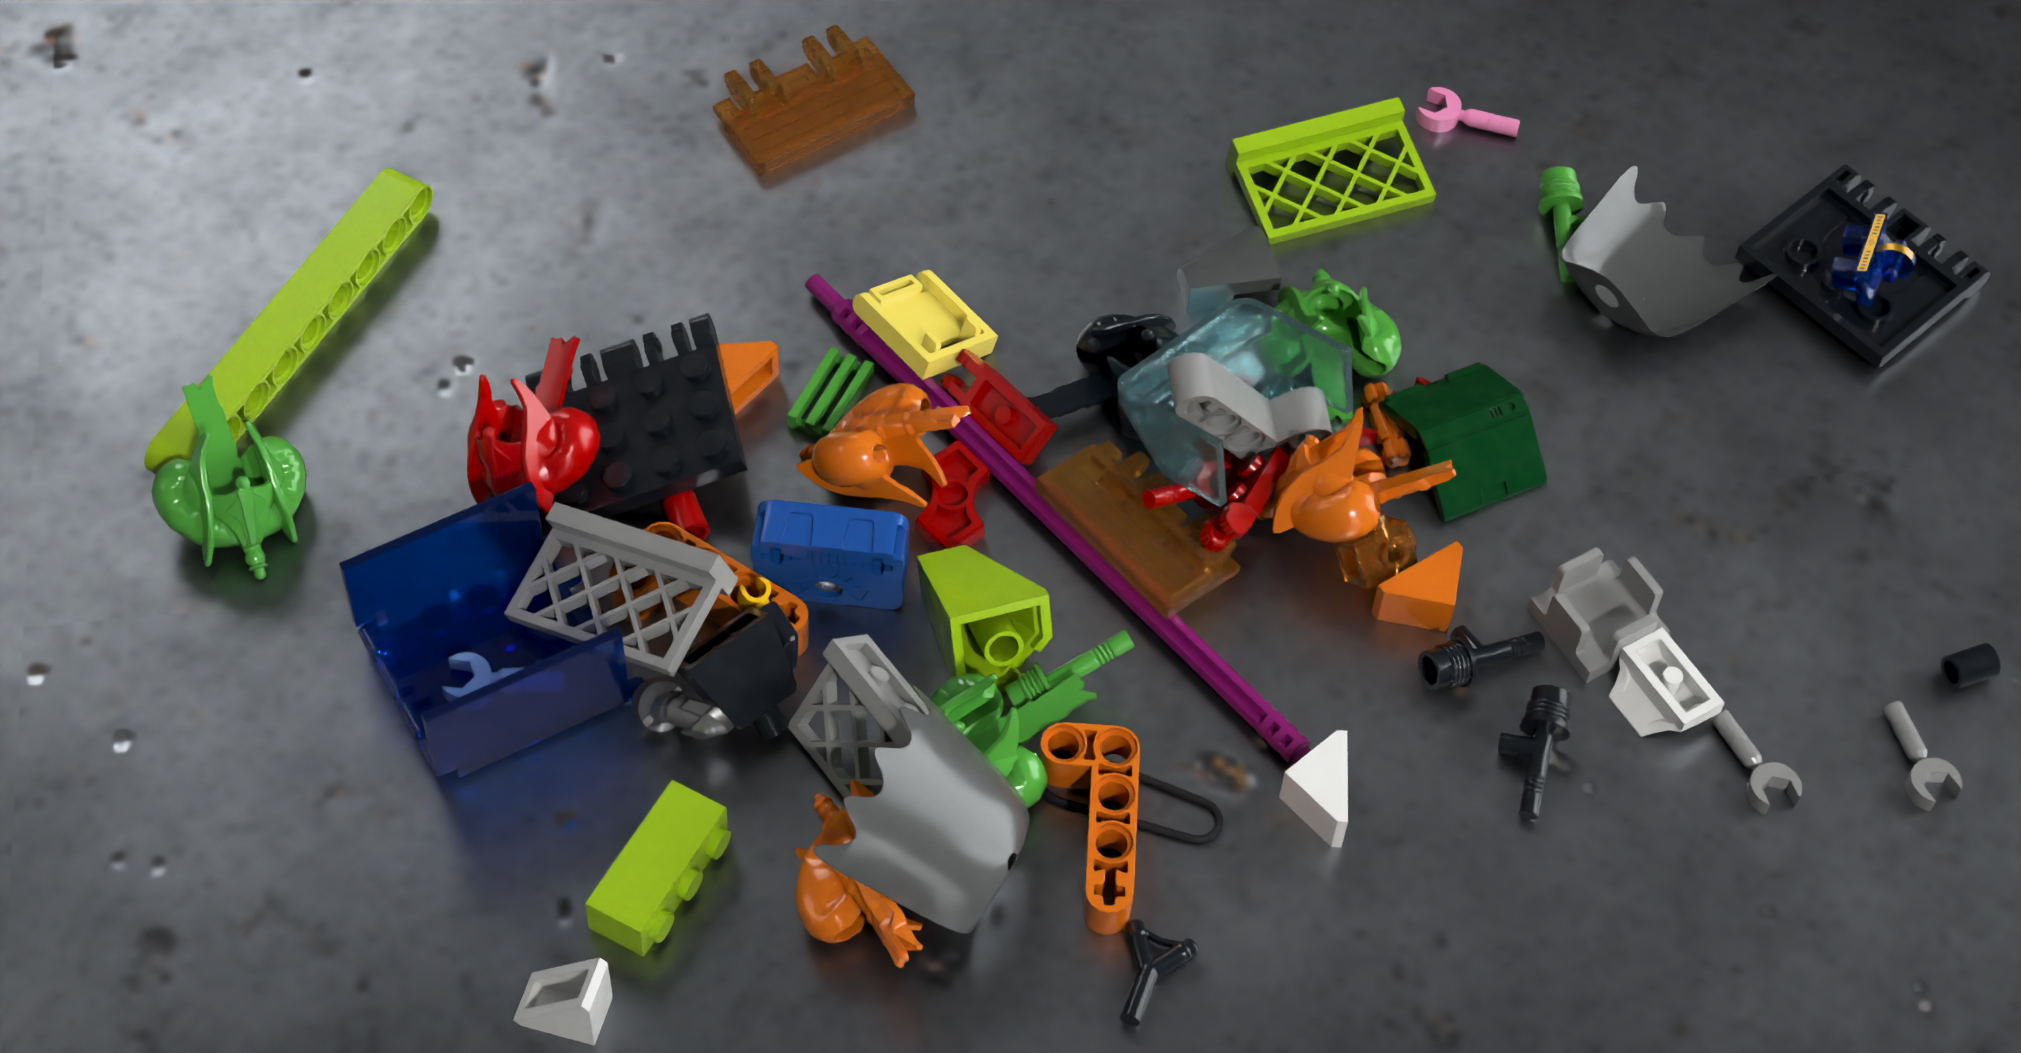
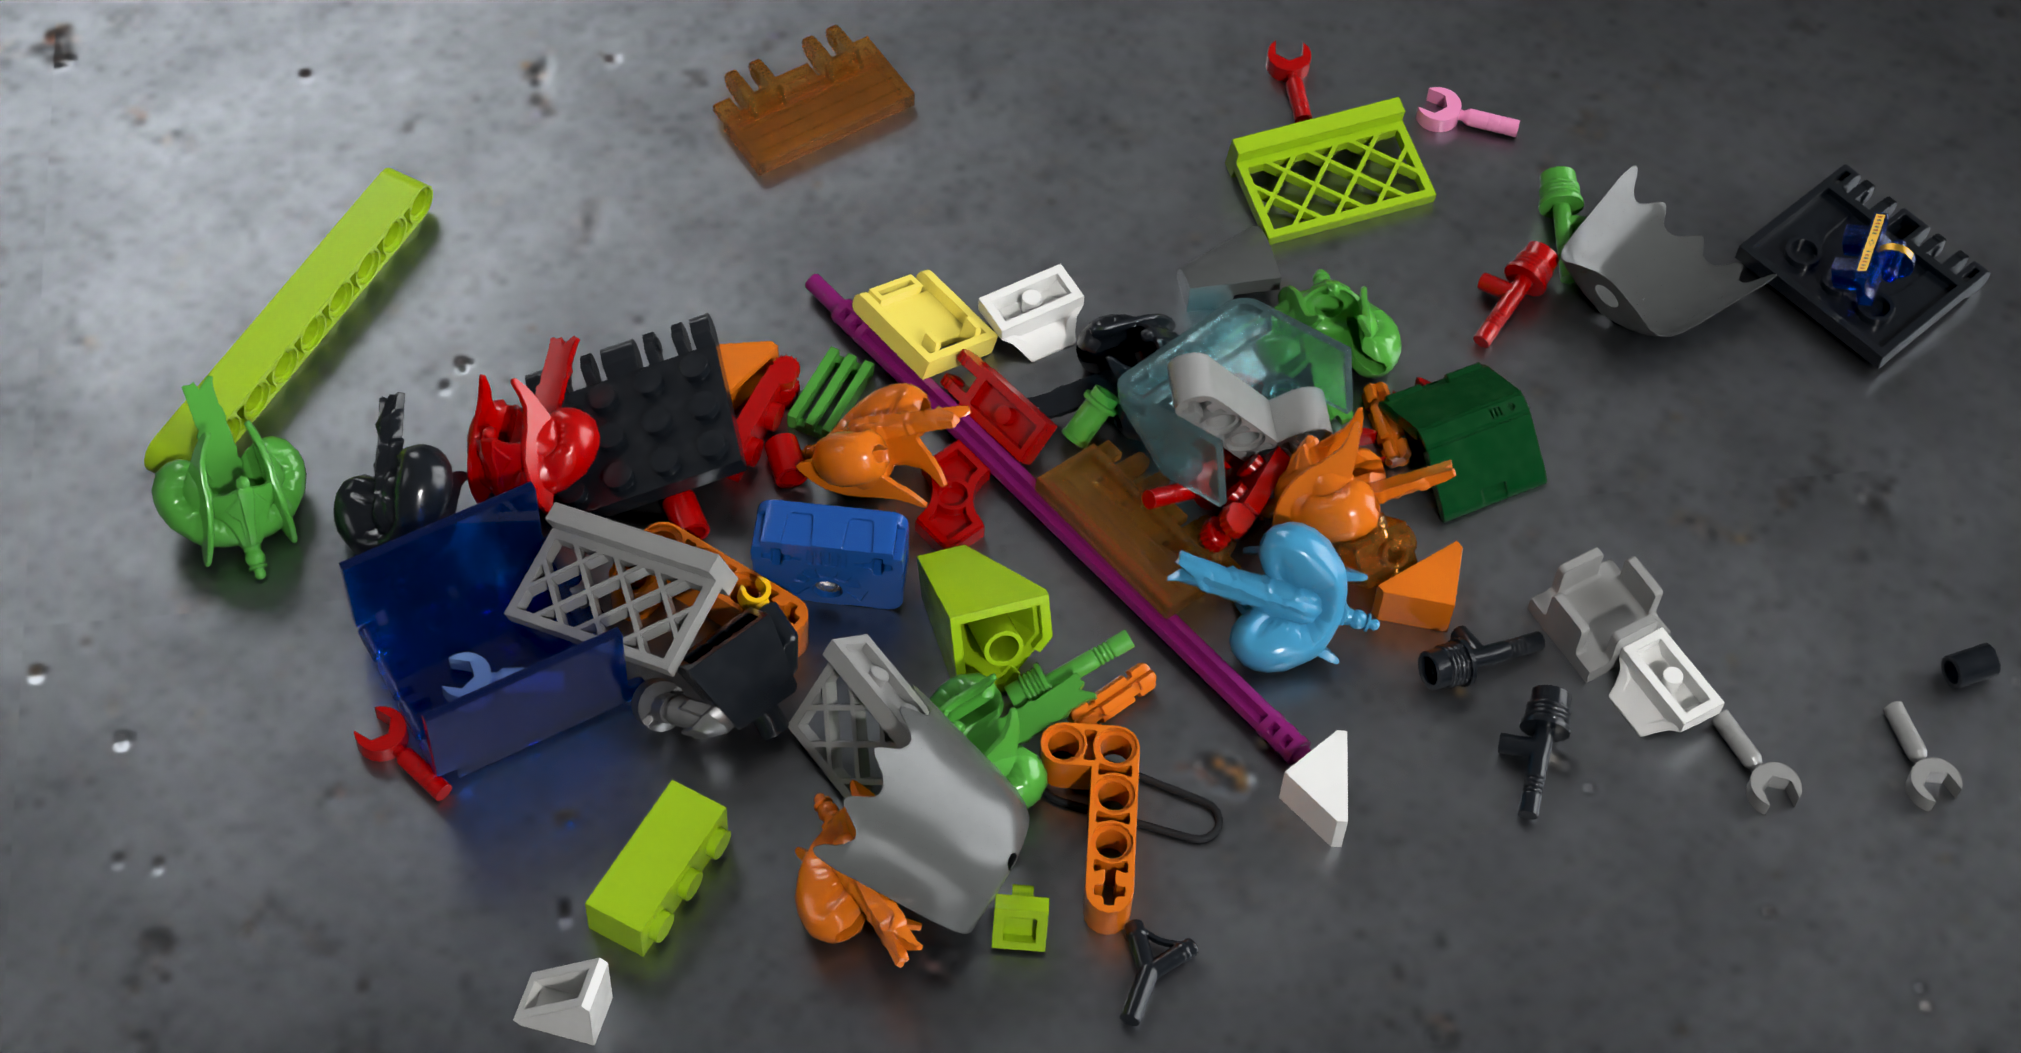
(394, 746): none -> red piece
(405, 494): none -> black hair
(766, 407): none -> red hinge
(783, 456): none -> red hinge
(1020, 920): none -> lime tile
(1035, 312): none -> white slope
(1090, 416): none -> bright green pin
(1116, 695): none -> orange axle
(1288, 609): none -> dark azure hair
(1292, 73): none -> red piece
(1526, 276): none -> red piece

